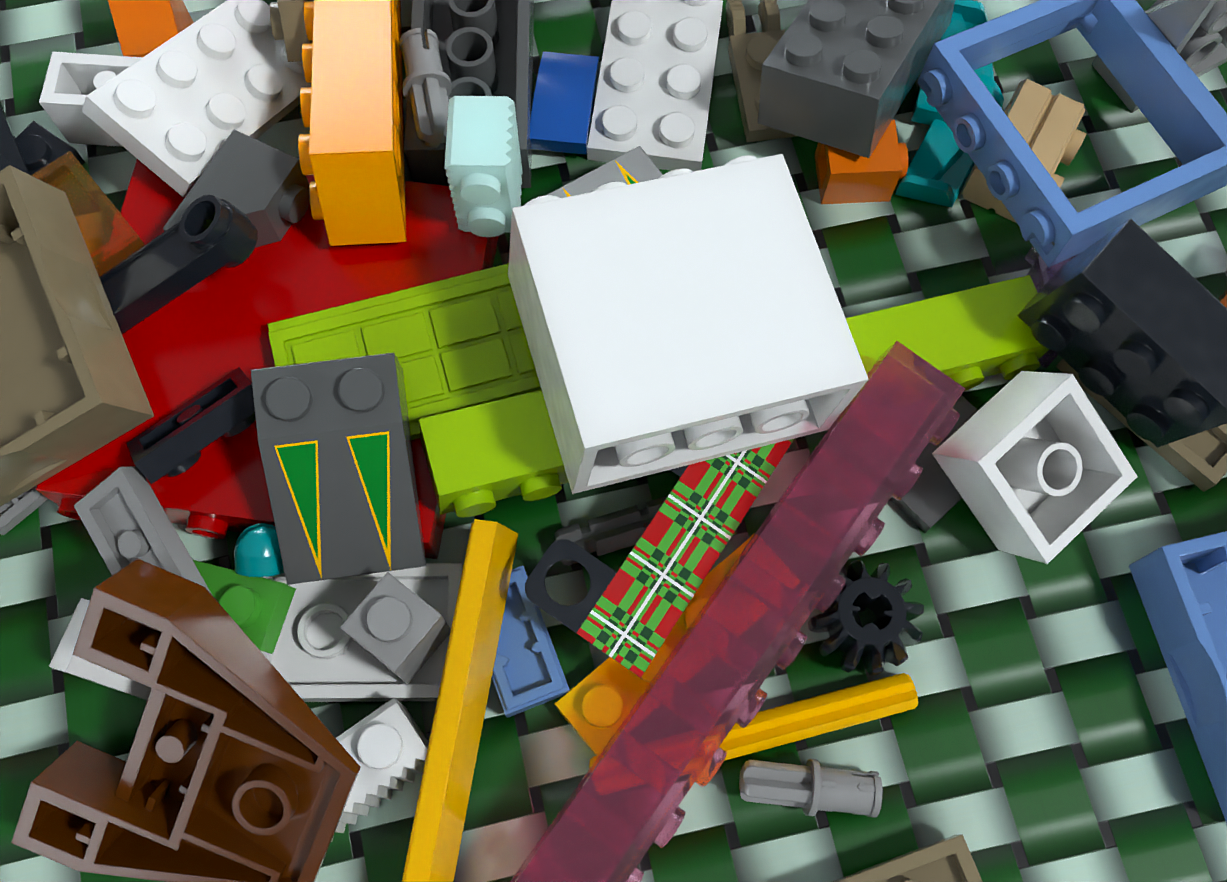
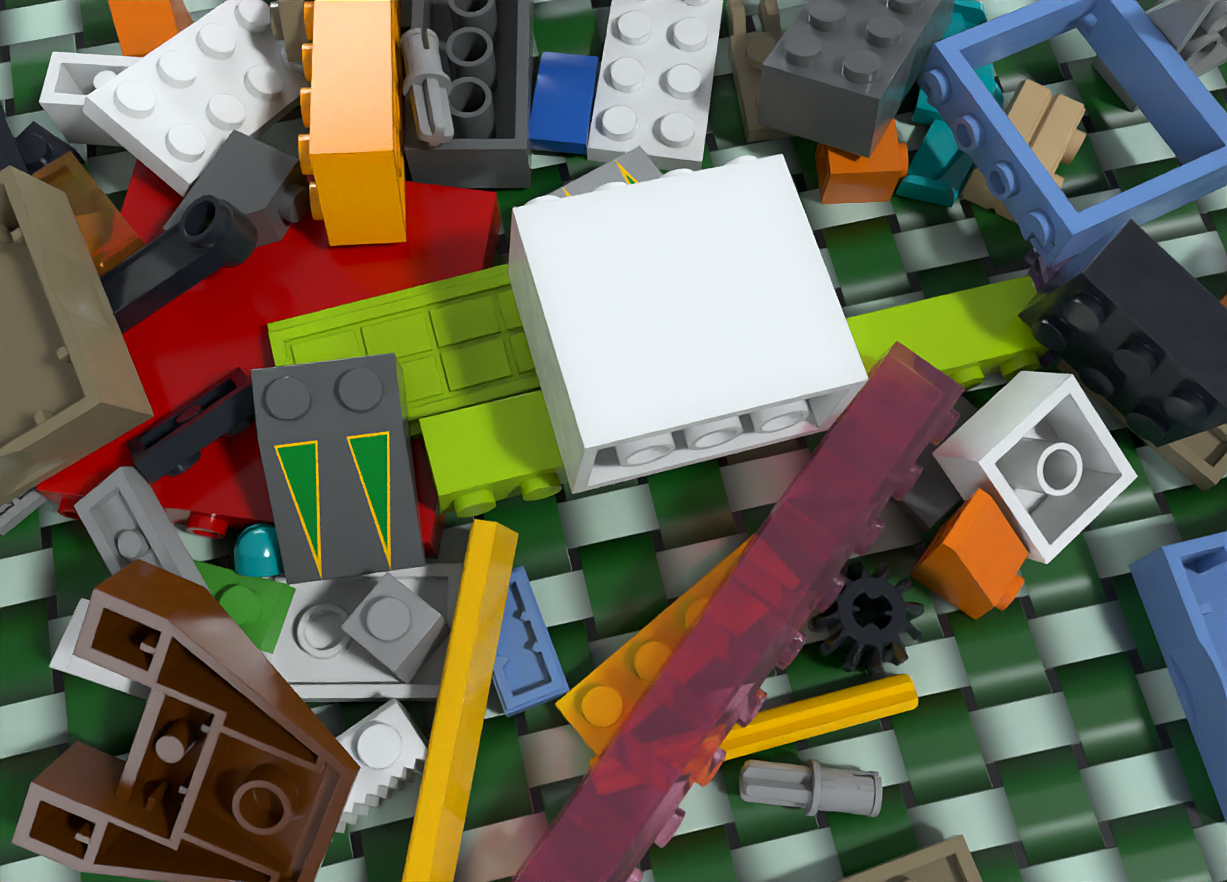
(483, 163): light aqua brick -> none
(611, 530): dark grey axle -> none
(639, 605): piece -> none
(974, 558): none -> orange slope

